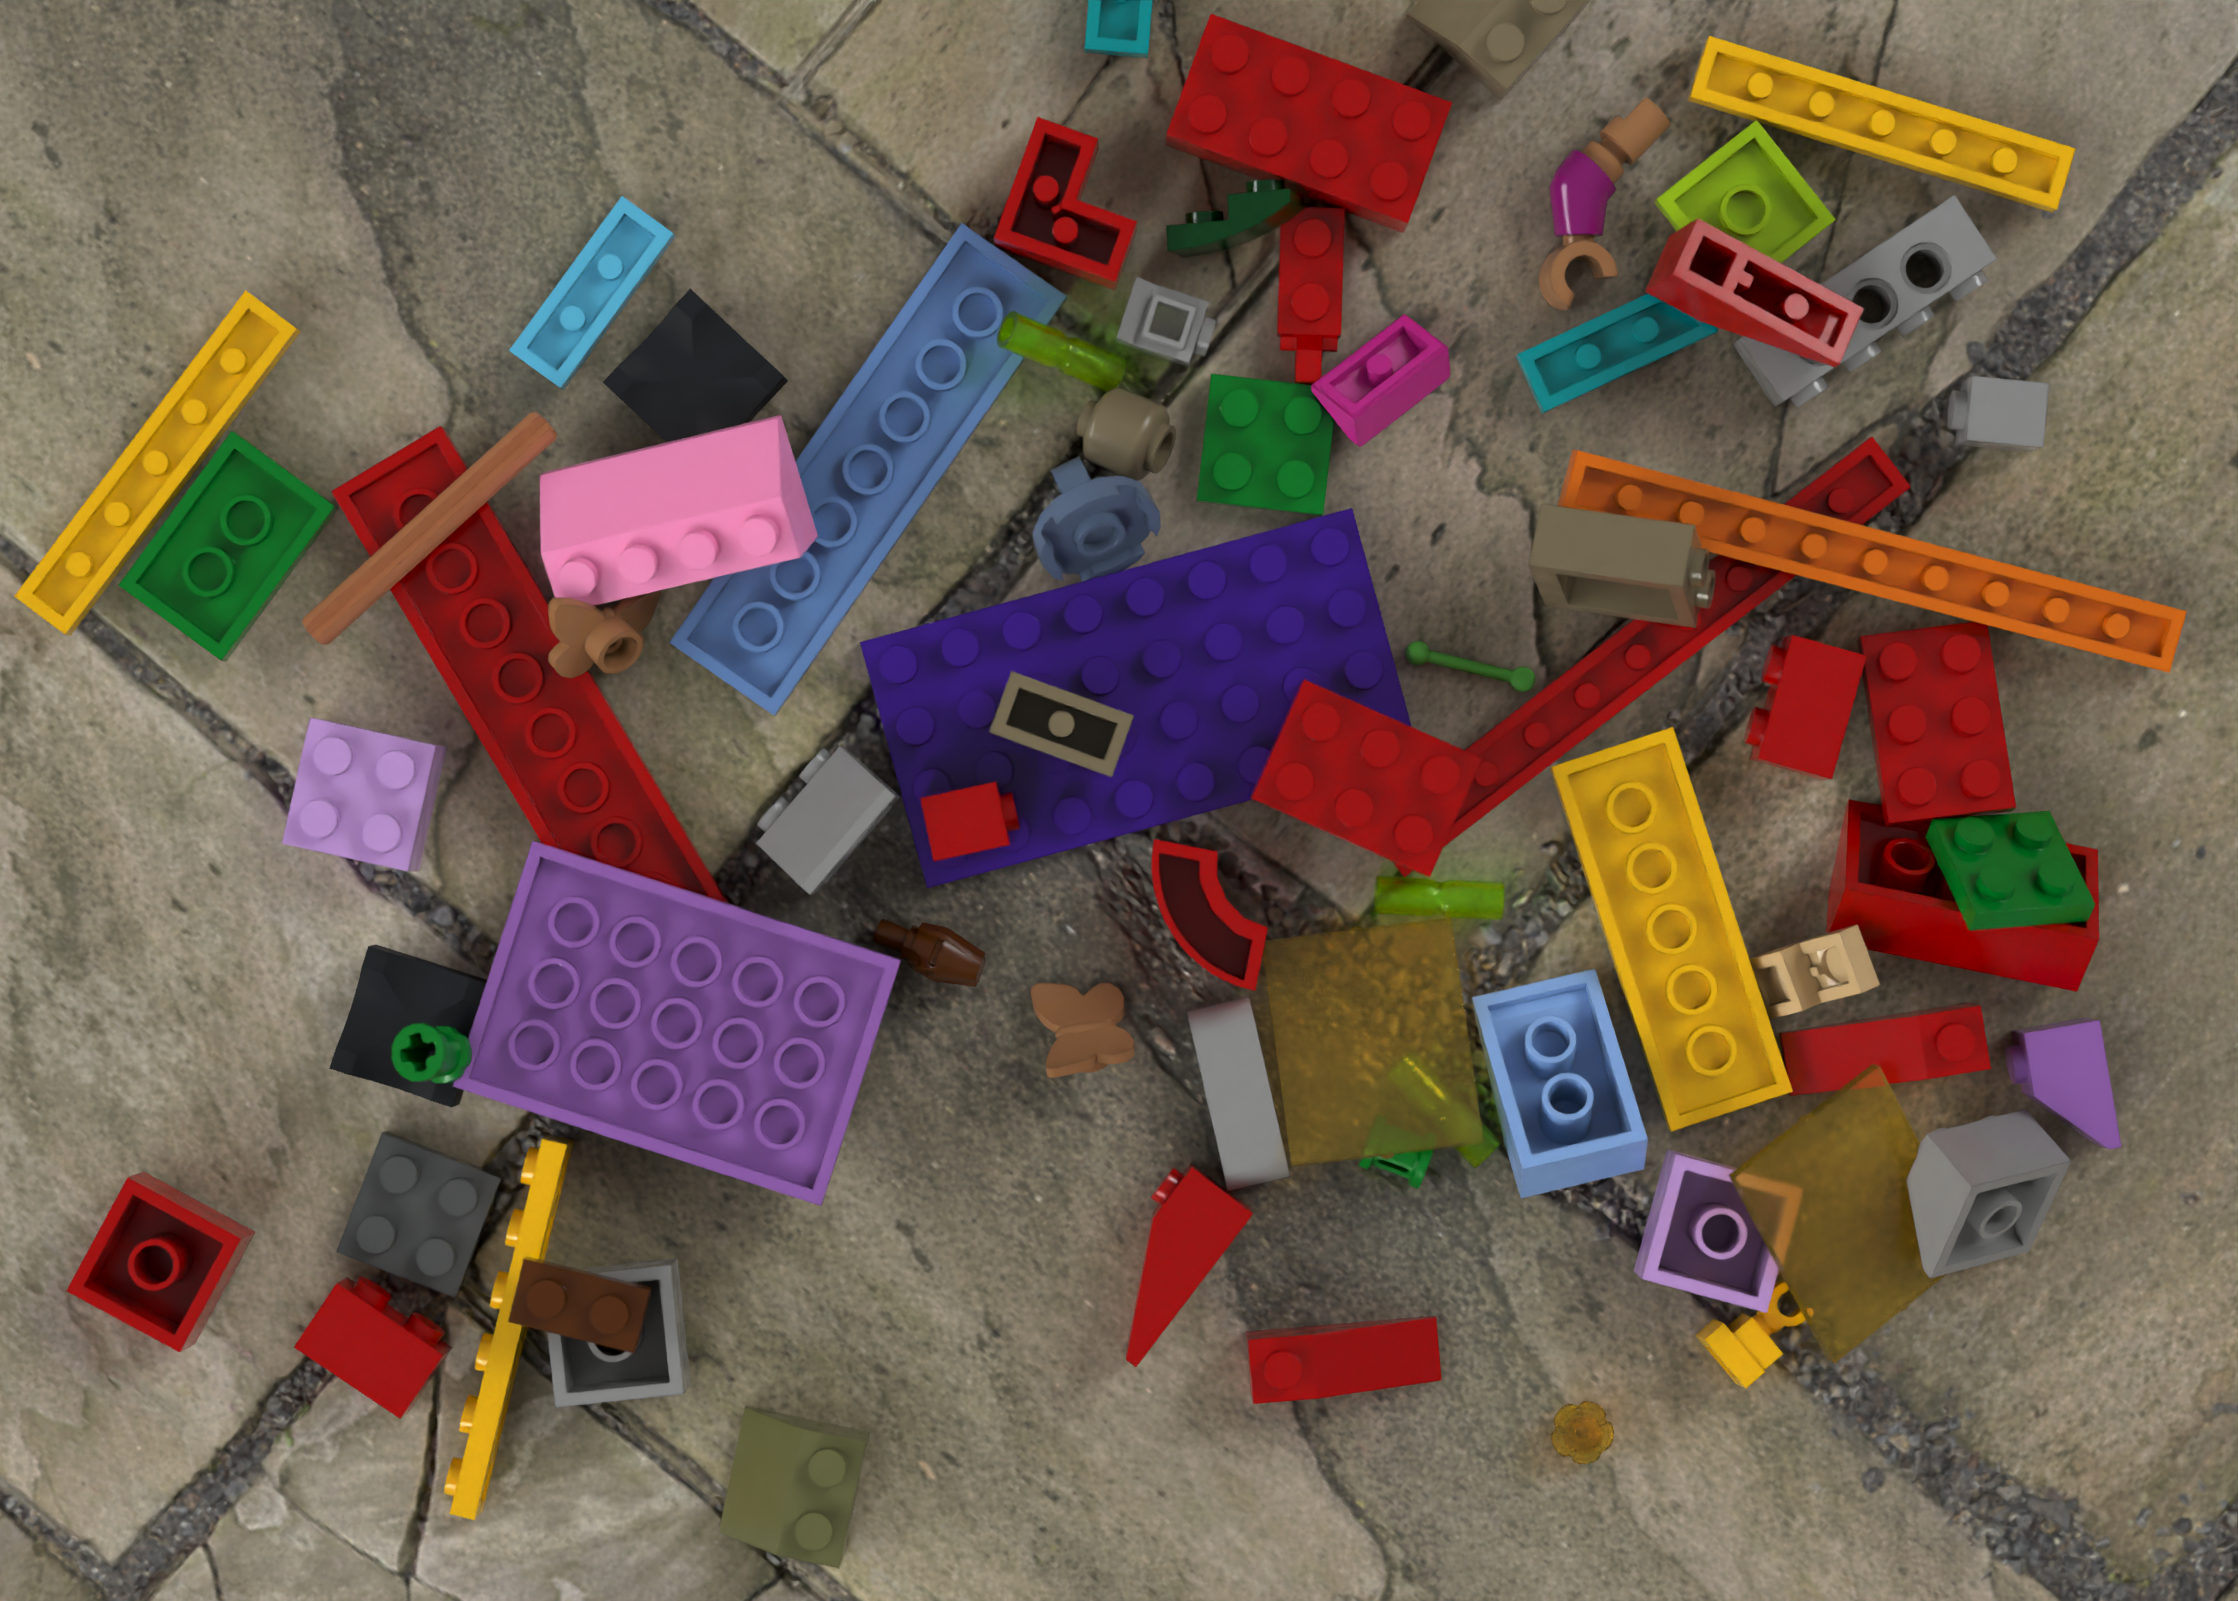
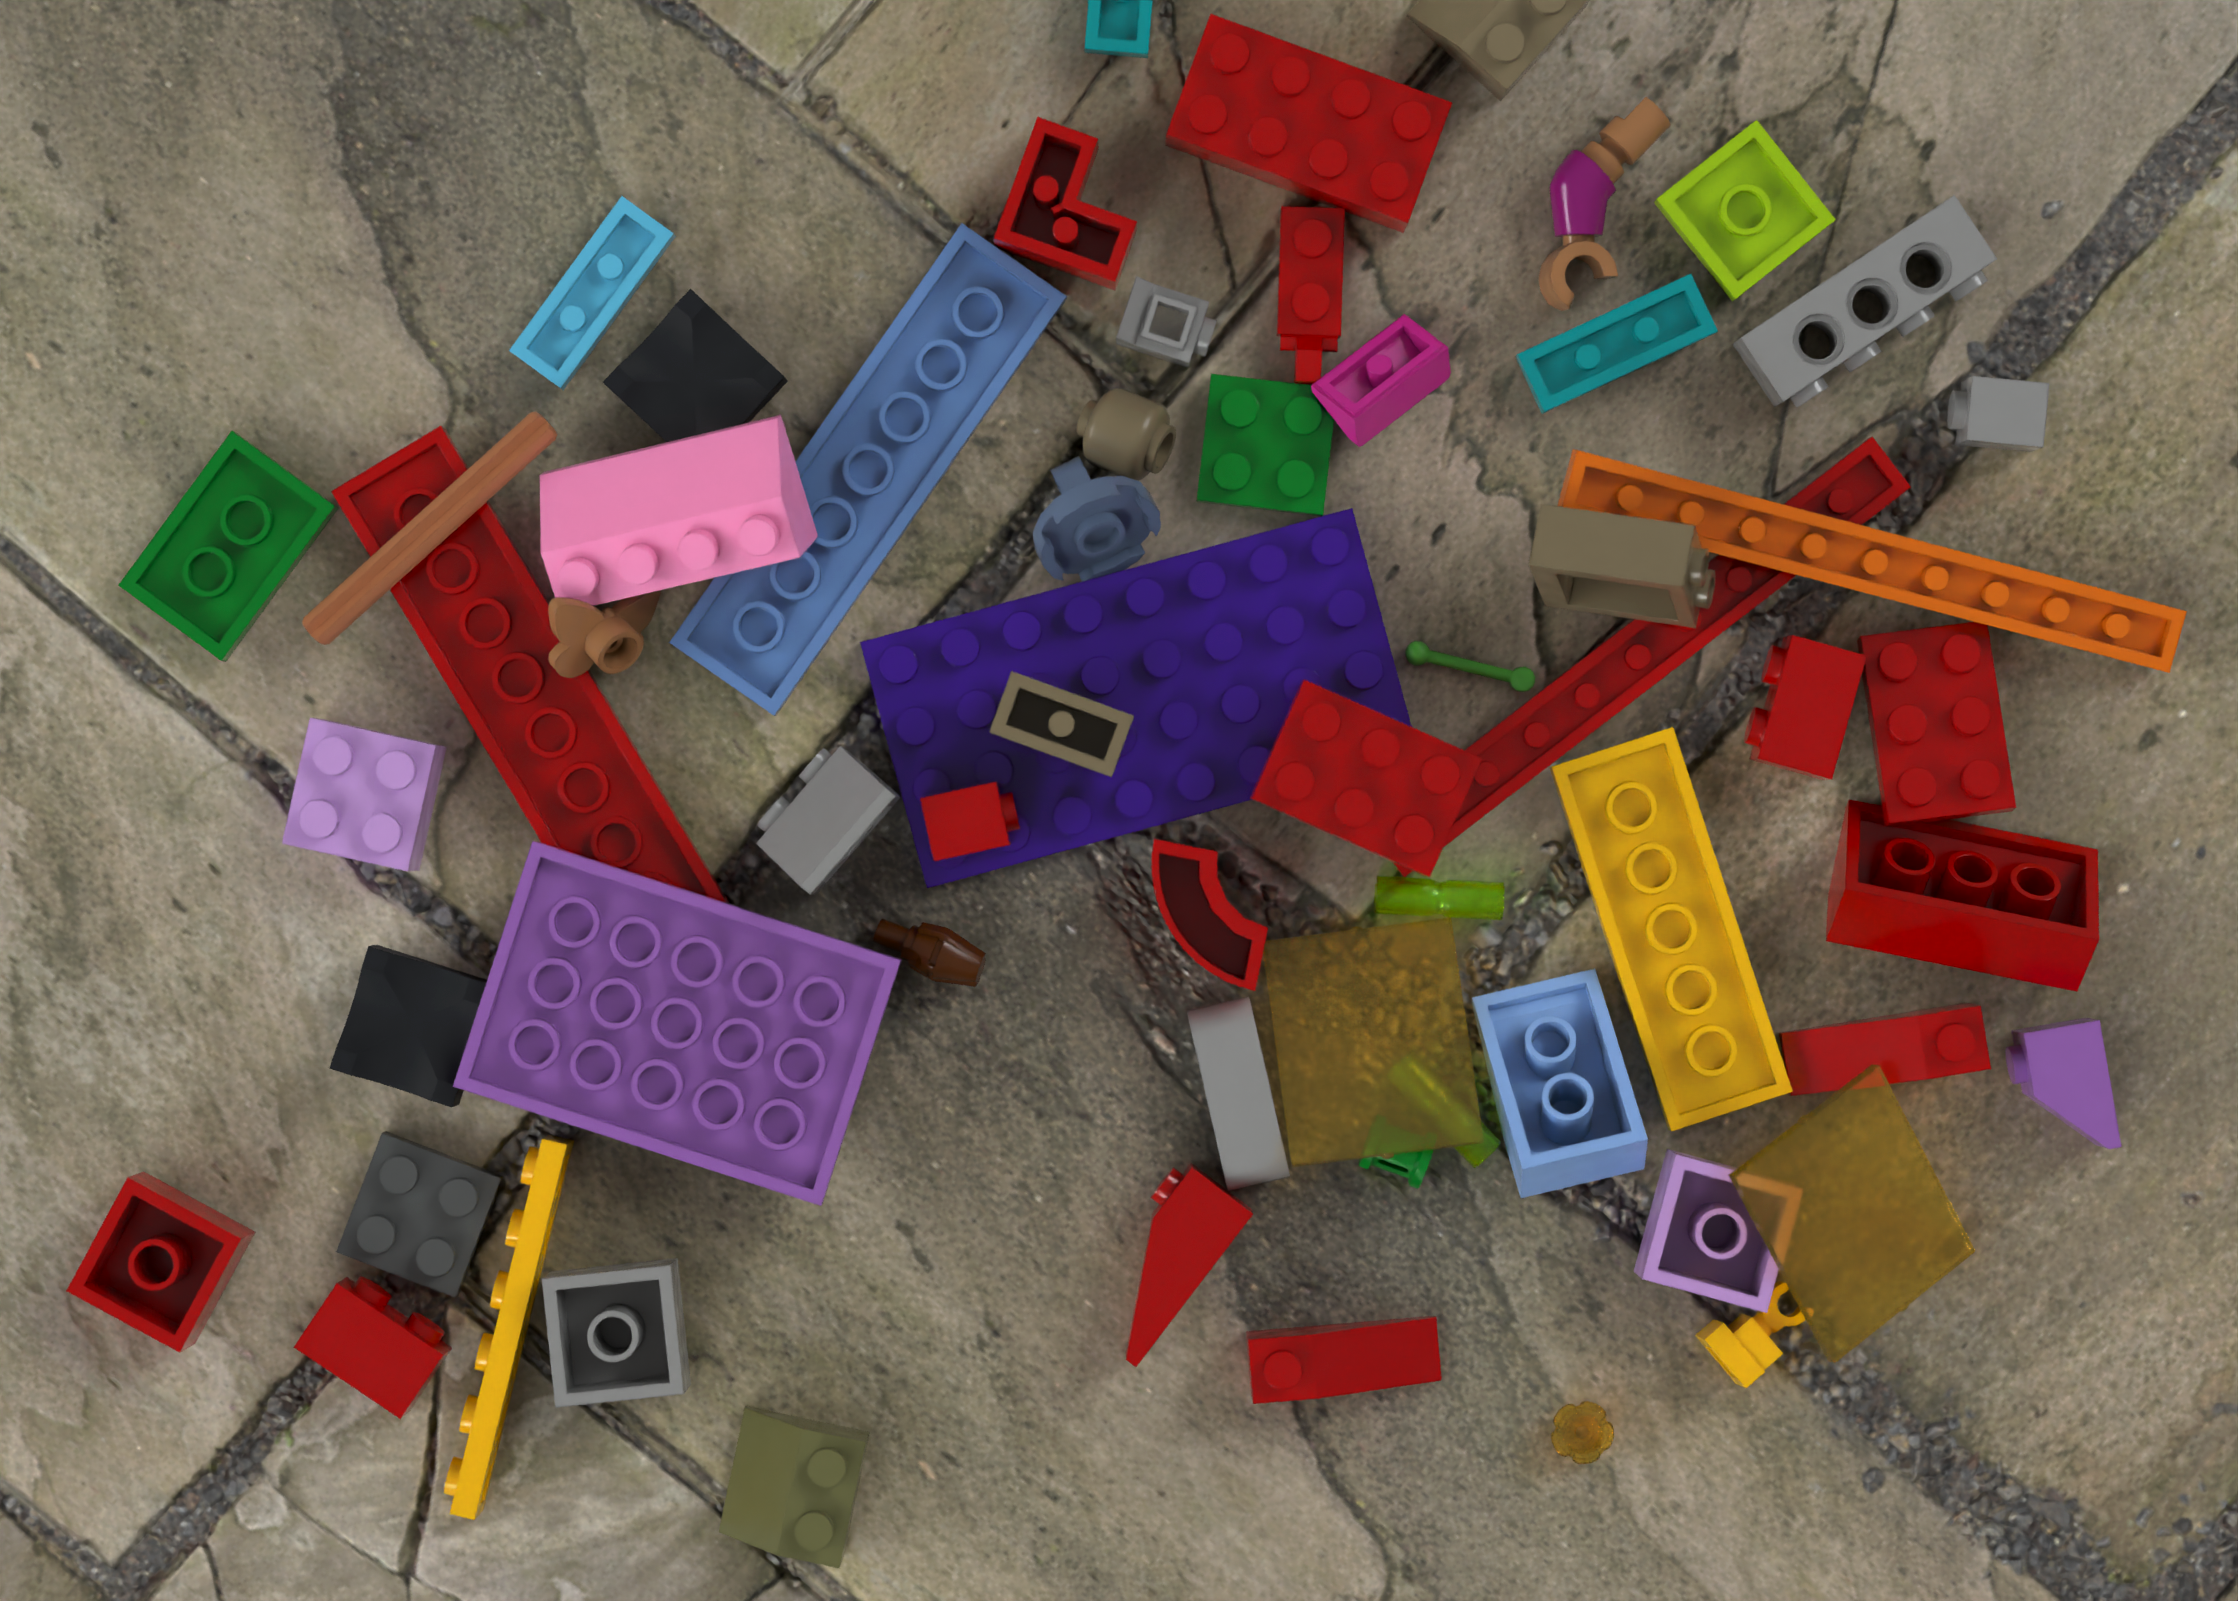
(157, 463): yellow plate -> none
(417, 1040): green bush -> none
(580, 1304): reddish brown plate -> none
(1054, 349): clear neon green piece -> none
(1083, 1027): medium nougat animal -> none
(1250, 216): dark green slope -> none
(1751, 294): red slope -> none
(1814, 971): tan slope -> none
(1881, 124): yellow plate -> none
(1982, 1190): light grey slope -> none
(2009, 870): green plate -> none

